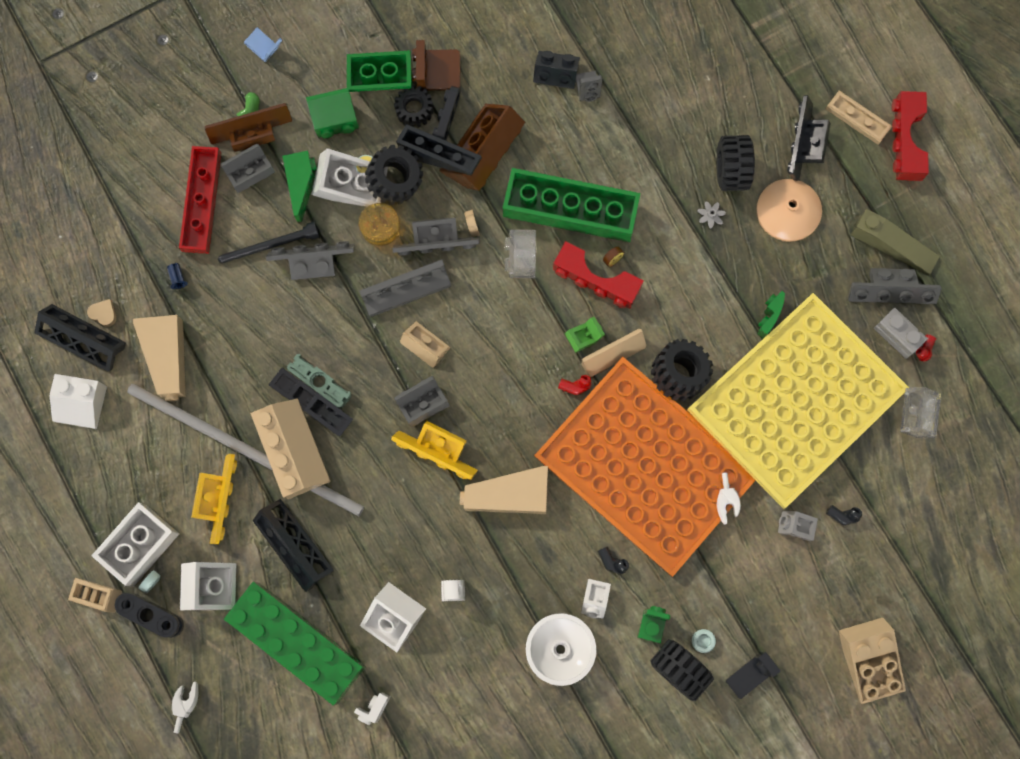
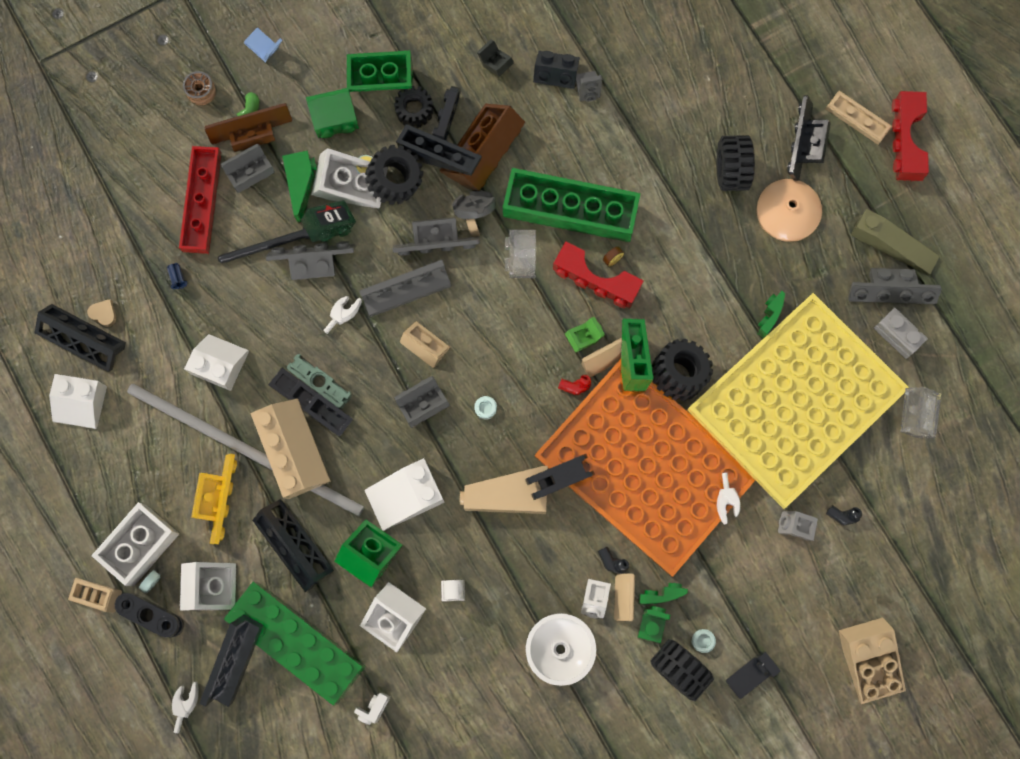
(164, 353): tan slope -> none
(199, 80): none -> medium nougat wheel
(216, 361): none -> white slope
(232, 661): none -> black fence
(328, 221): none -> clear green brick
(342, 315): none -> white hand
(367, 553): none -> green slope
(379, 224): clear yellow head -> none
(404, 495): none -> white slope
(435, 68): reddish brown bracket -> none
(438, 446): yellow bracket -> none
(475, 205): none -> dark grey tile
(485, 407): none -> light aqua tile
(494, 59): none -> pearl dark grey bracket
(559, 476): none -> black piece
(624, 597): none -> tan slope
(635, 356): none -> green slope
(669, 593): none -> green slope
(711, 217): light grey plant -> none
(924, 352): red arm -> none

